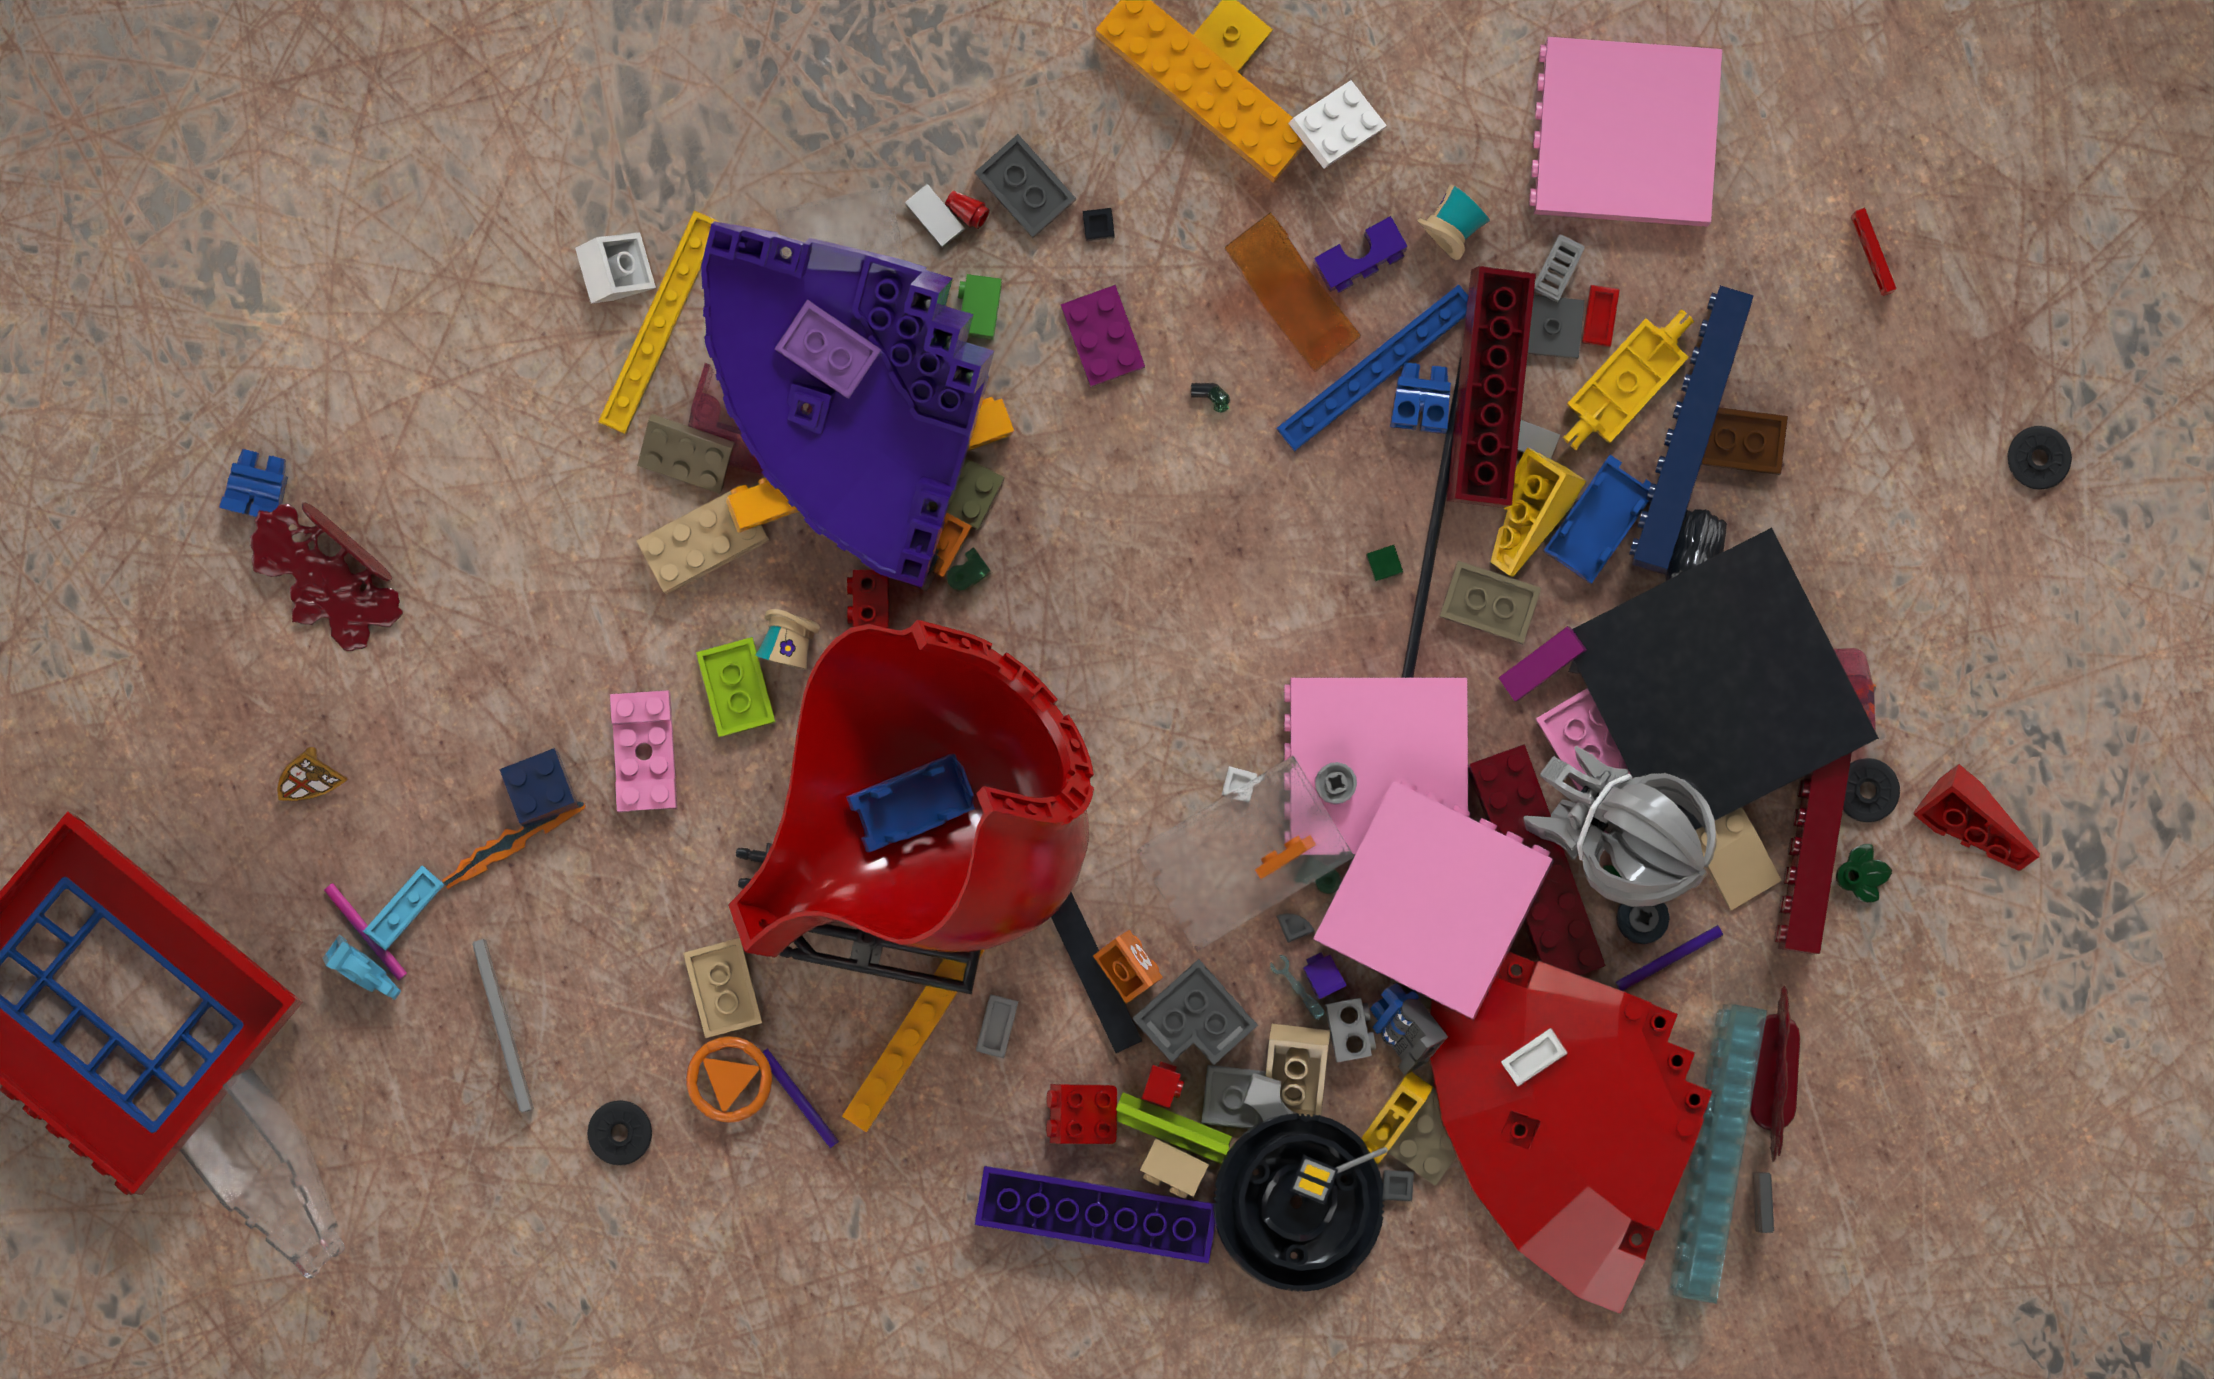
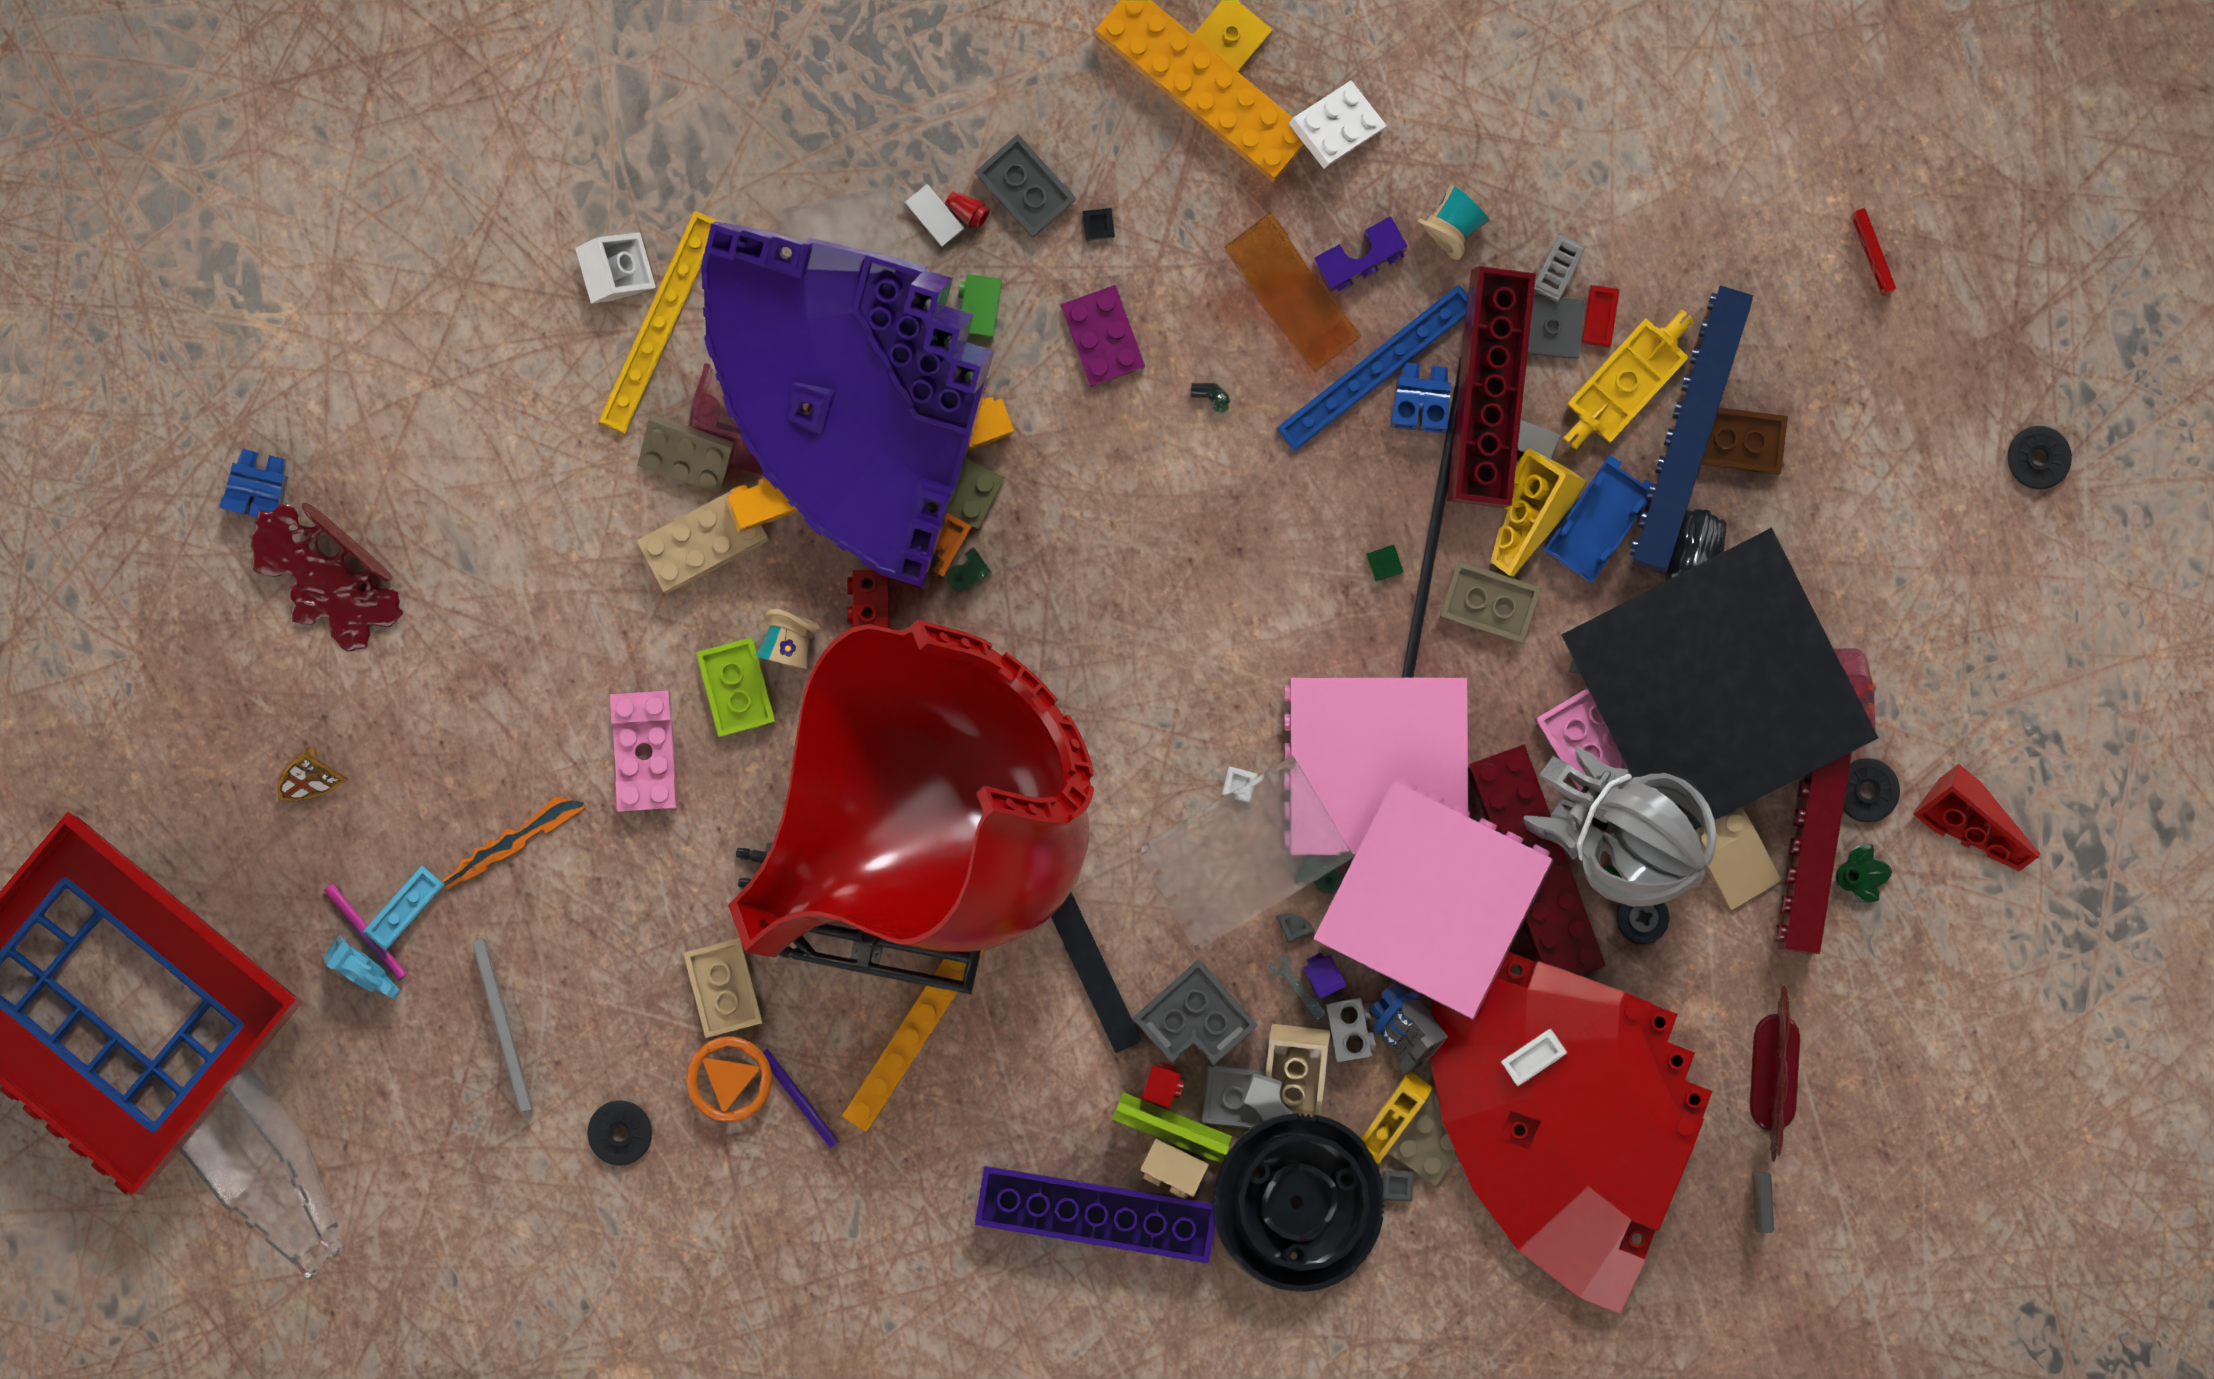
(539, 788): dark blue brick -> none
(827, 349): medium lavender tile -> none
(912, 802): blue piece -> none
(997, 1026): light grey tile -> none
(1082, 1114): red bracket -> none
(1128, 966): orange slope -> none
(1274, 861): orange plate -> none
(1316, 1178): piece -> none
(1335, 783): light grey wheel -> none
(1542, 663): magenta tile -> none
(1626, 131): bright pink brick -> none
(1669, 958): dark purple bar -> none
(1719, 1153): clear light blue brick -> none

